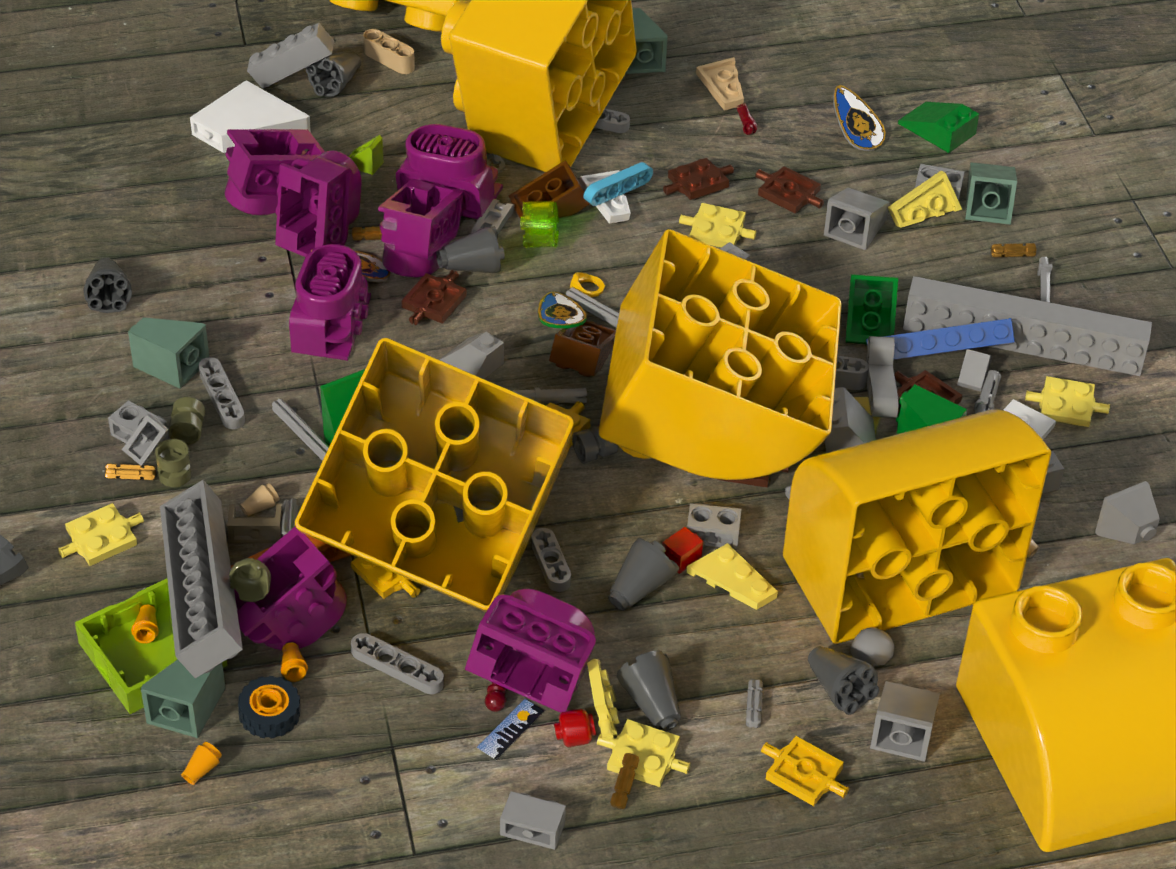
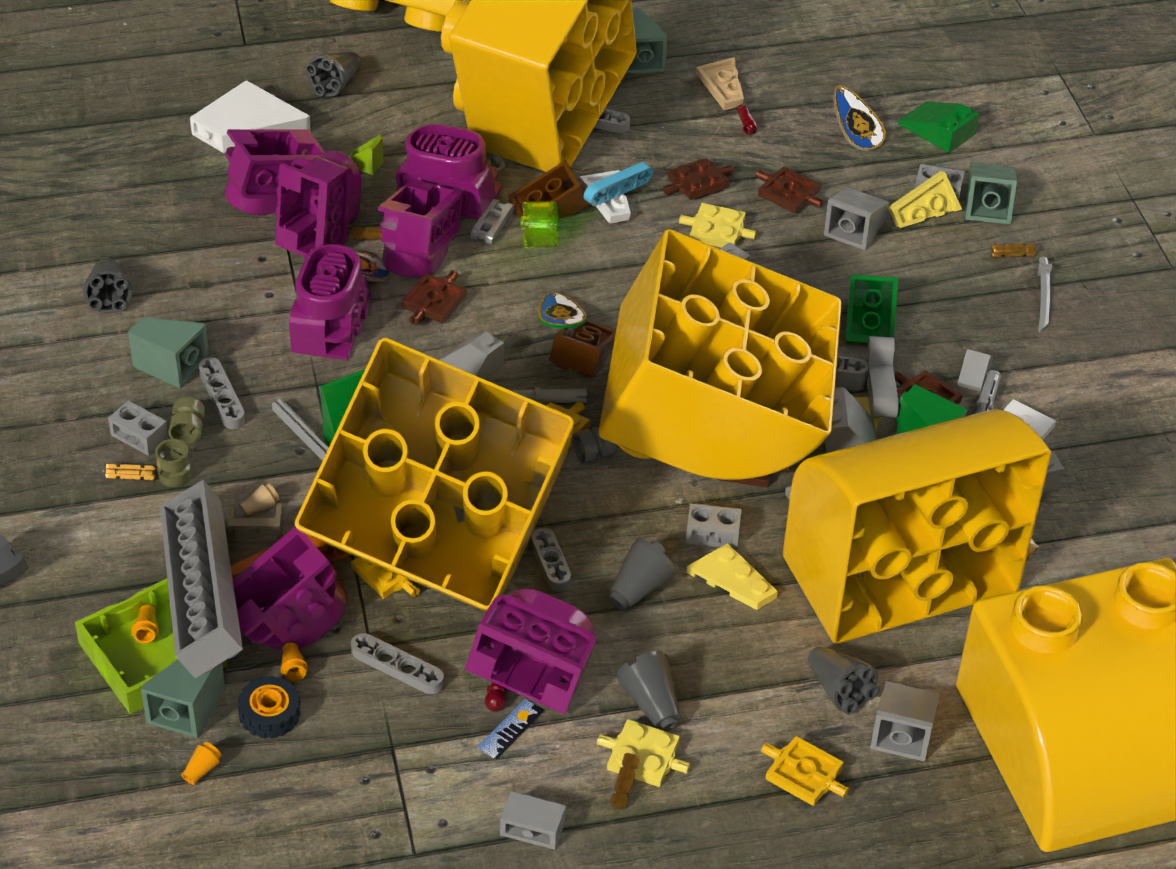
(101, 534): light yellow plate -> none
(145, 439): light grey slope -> none
(250, 579): olive hair -> none
(290, 55): light grey brick -> none
(290, 512): light grey axle -> none
(389, 51): tan beam -> none
(473, 252): dark grey cone -> none
(575, 727): red head -> none
(579, 278): yellow piece -> none
(594, 306): light grey axle -> none
(603, 699): light yellow plate -> none
(683, 548): red brick -> none
(754, 703): light grey axle -> none
(873, 646): light grey hair -> none
(953, 339): blue plate -> none
(1037, 325): light grey brick -> none
(1068, 401): light yellow plate -> none
(1129, 515): light grey slope -> none

